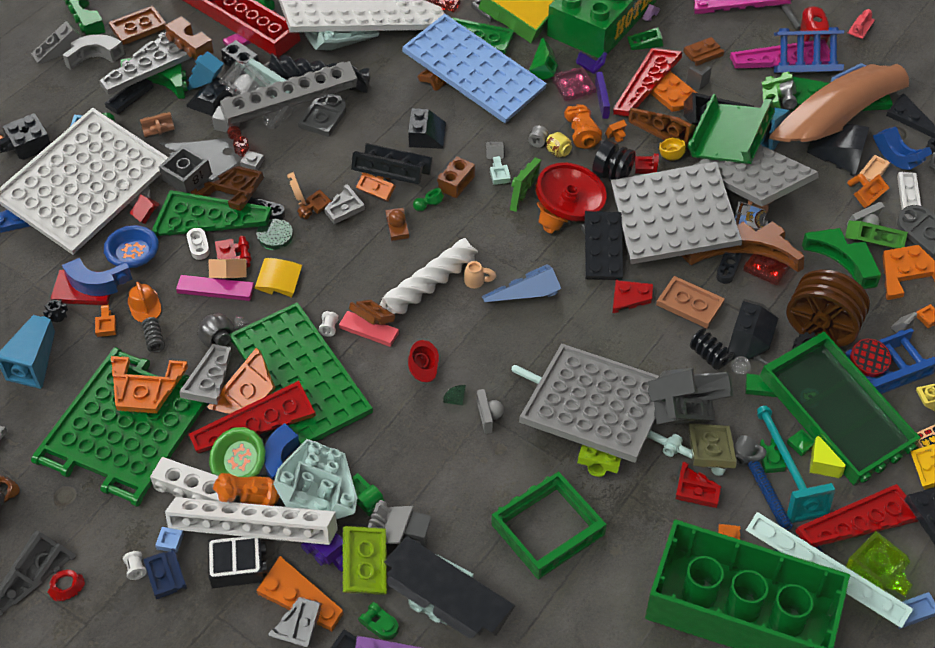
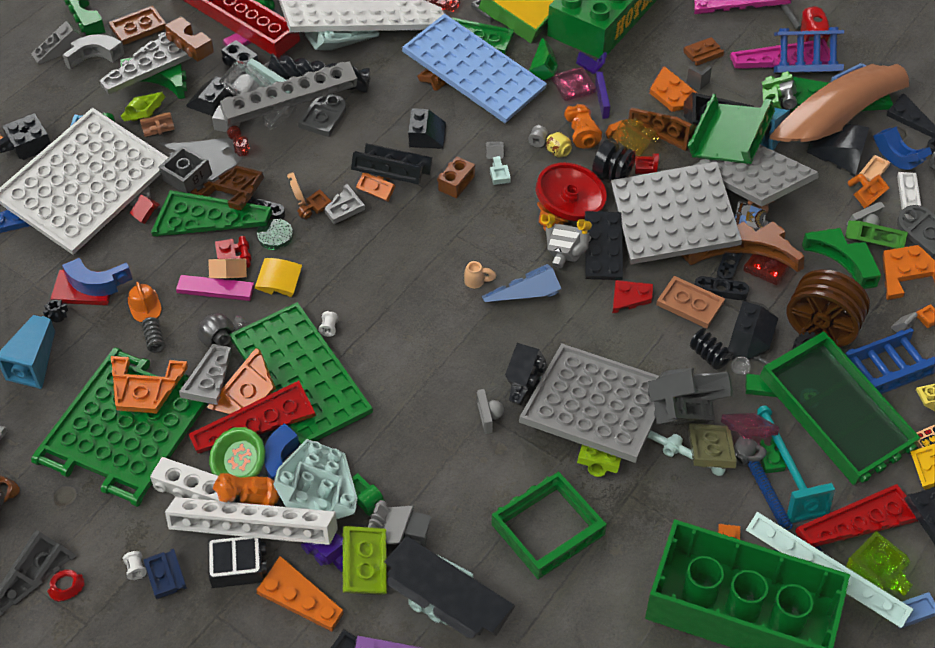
(106, 323): orange plate -> none
(128, 96): black plate -> none
(131, 245): blue piece -> none
(142, 106): none -> lime plate
(169, 539): light blue plate -> none
(198, 243): white plate -> none
(205, 70): dark azure slope -> none
(252, 160): light grey plate -> none
(298, 623): wing -> none
(372, 312): dark orange plate -> none
(379, 333): coral tile -> none
(385, 627): green plate -> none
(397, 224): dark orange tile -> none
(423, 361): red piece -> none
(426, 278): white piece -> none
(432, 197): green plate -> none
(455, 395): clear green tile -> none
(523, 182): bright green wing -> none
(524, 372): none -> black hinge
(565, 241): none -> light grey torso
(634, 135): none -> clear yellow bracket
(648, 76): red wing -> none
(651, 10): lavender tile -> none
(651, 39): green slope -> none
(672, 149): yellow hair -> none
(697, 488): red wing -> none
(735, 285): none -> black beam
(749, 425): none -> clear pink plate
(801, 442): green tile -> none
(825, 461): neon yellow slope -> none
(862, 24): coral hinge -> none
(870, 357): tile -> none

